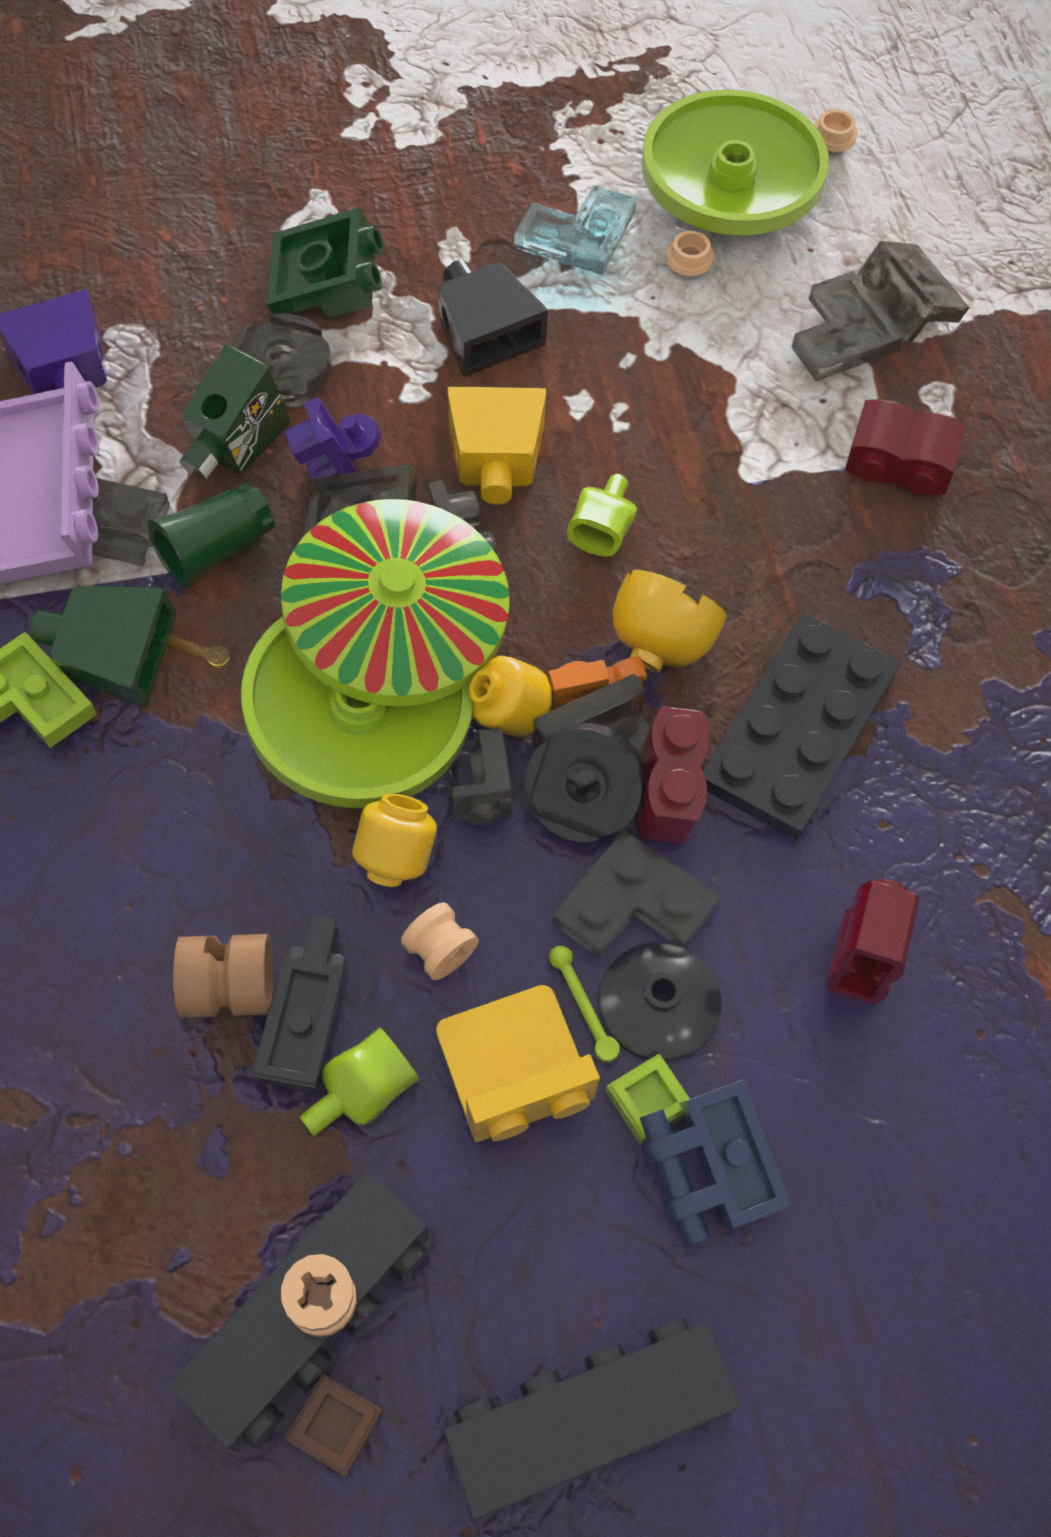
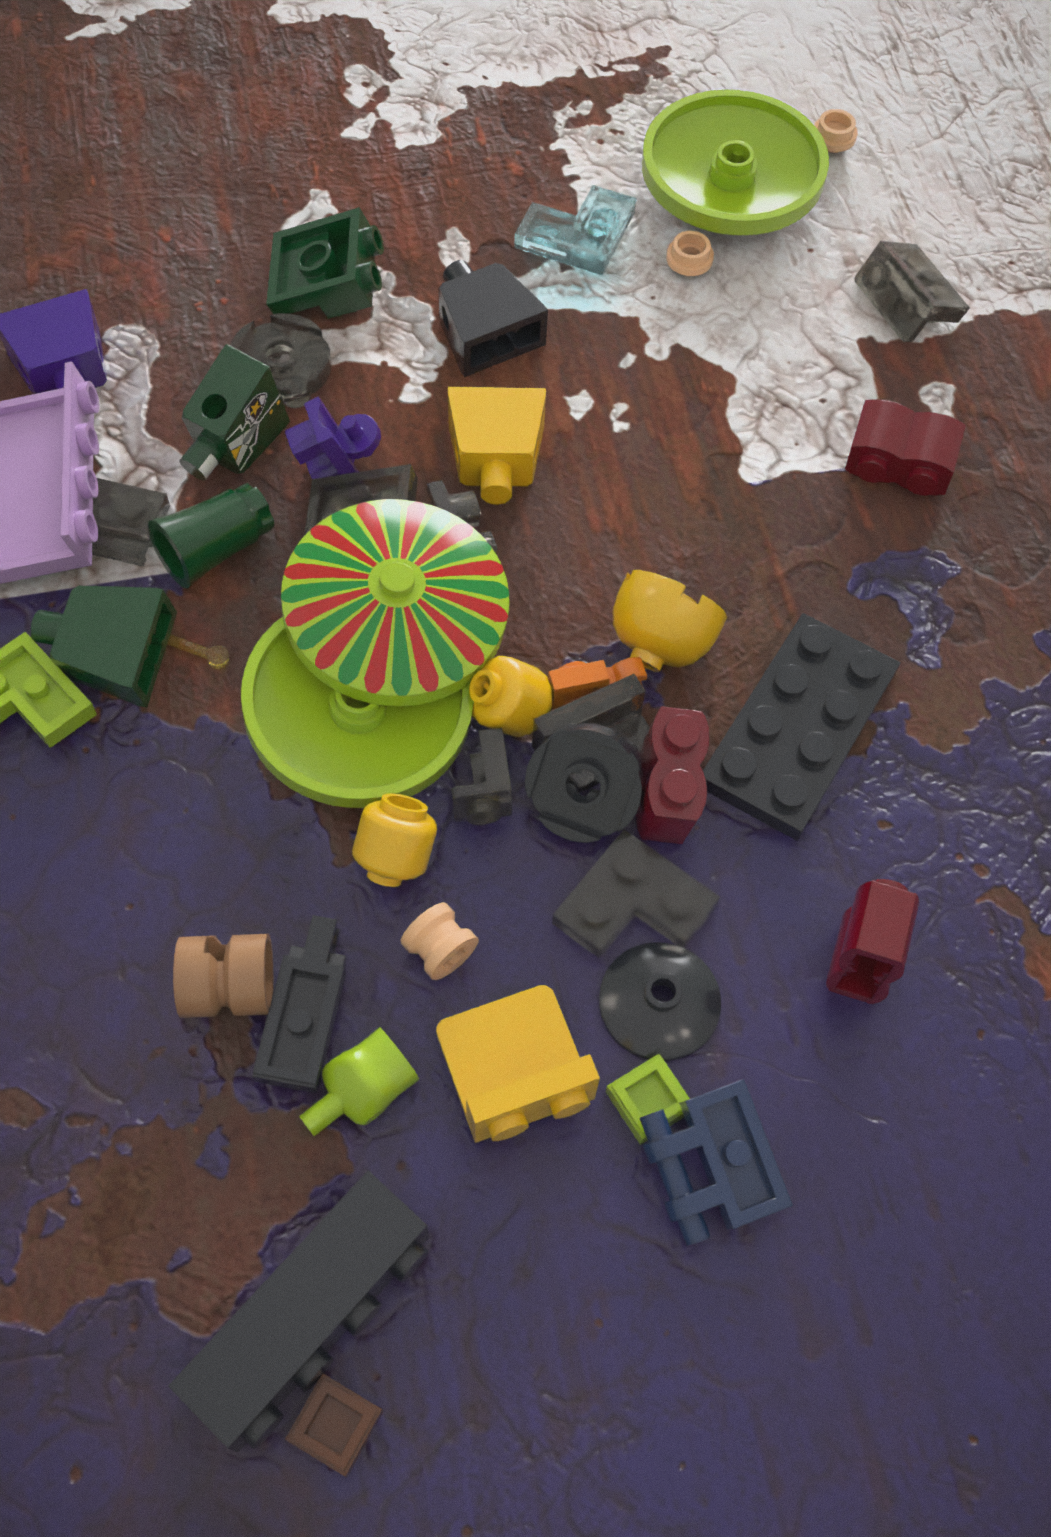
(327, 1305): light nougat wheel -> none
(591, 1418): black brick -> none
(602, 518): lime piece -> none
(606, 1047): lime hinge -> none
(853, 329): clear smoke plate -> none

